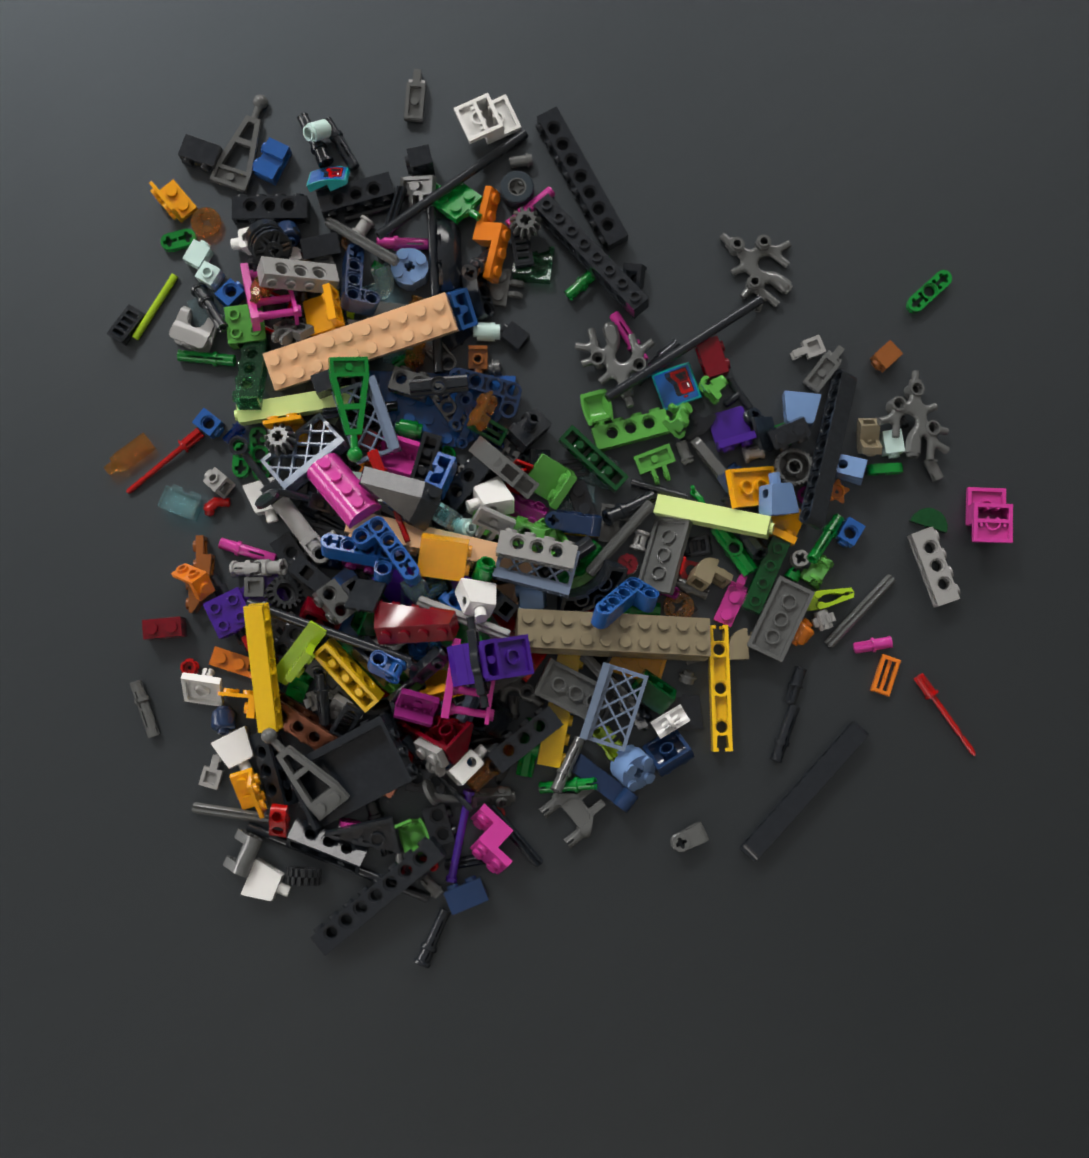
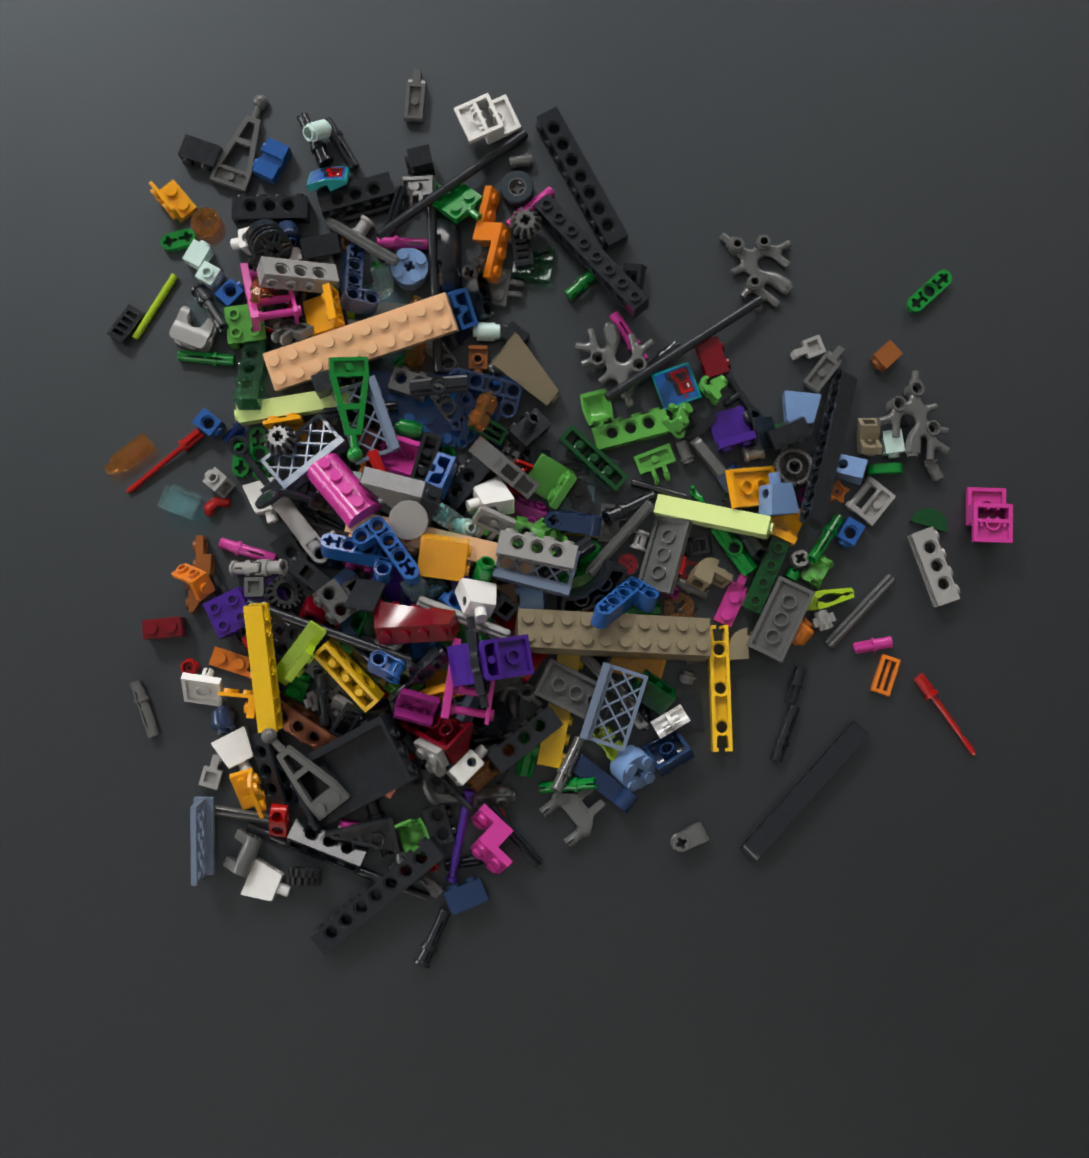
(202, 838): none -> sand blue fence
(408, 519): none -> light grey tile
(523, 368): none -> dark tan slope
(875, 504): none -> light grey plate

